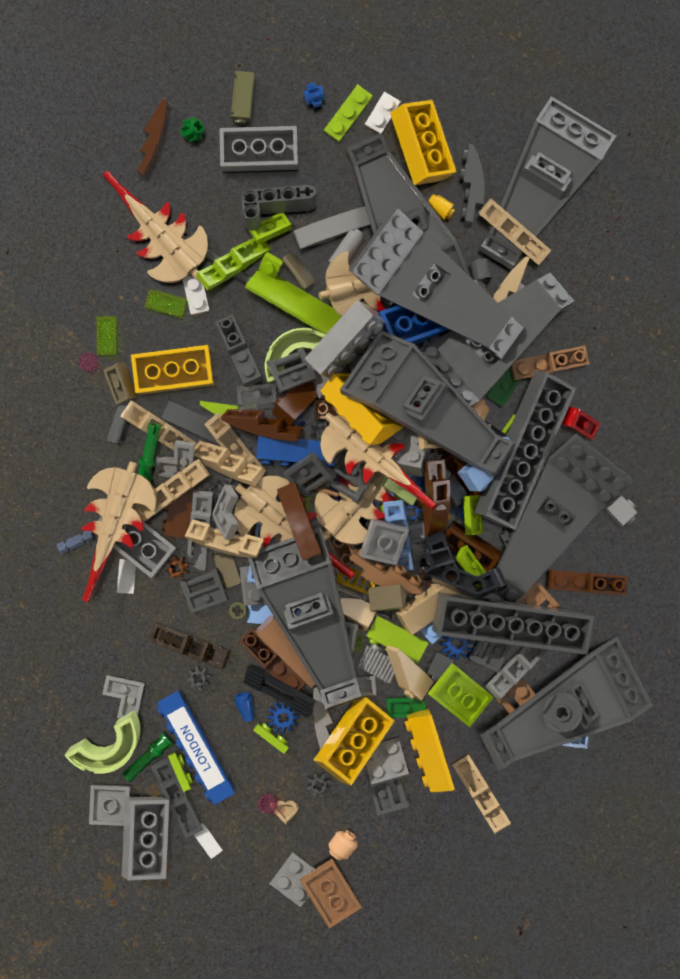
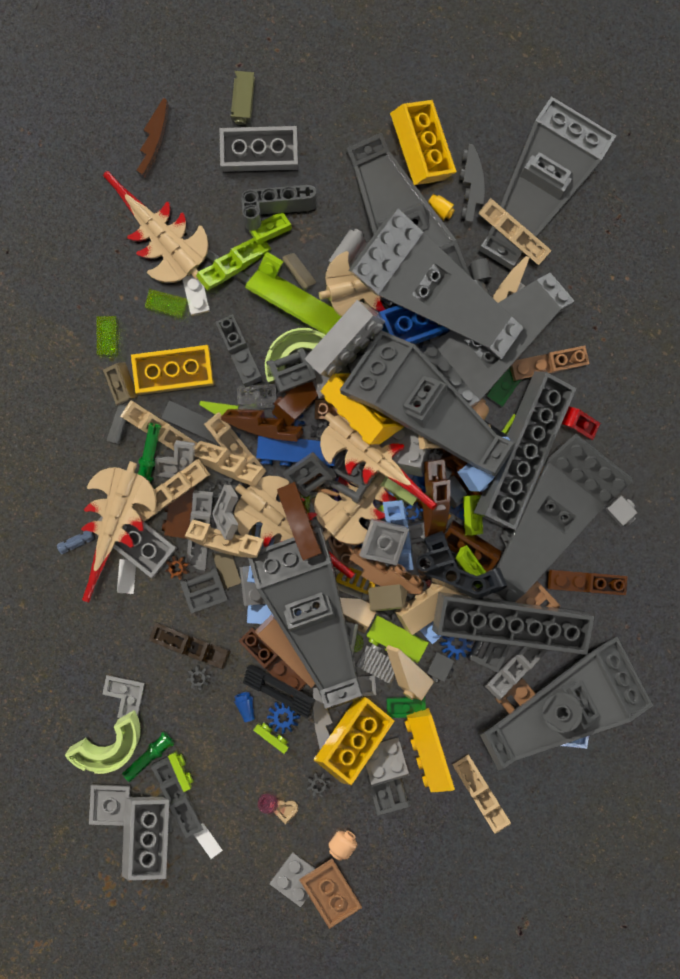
(88, 362): clear pink tile -> none
(192, 129): green gear -> none
(196, 747): brick -> none
(233, 614): olive bush -> none
(314, 95): blue gear -> none
(331, 227): light grey slope -> none
(348, 113): lime plate -> none
(381, 114): white plate -> none
(460, 695): lime plate -> none

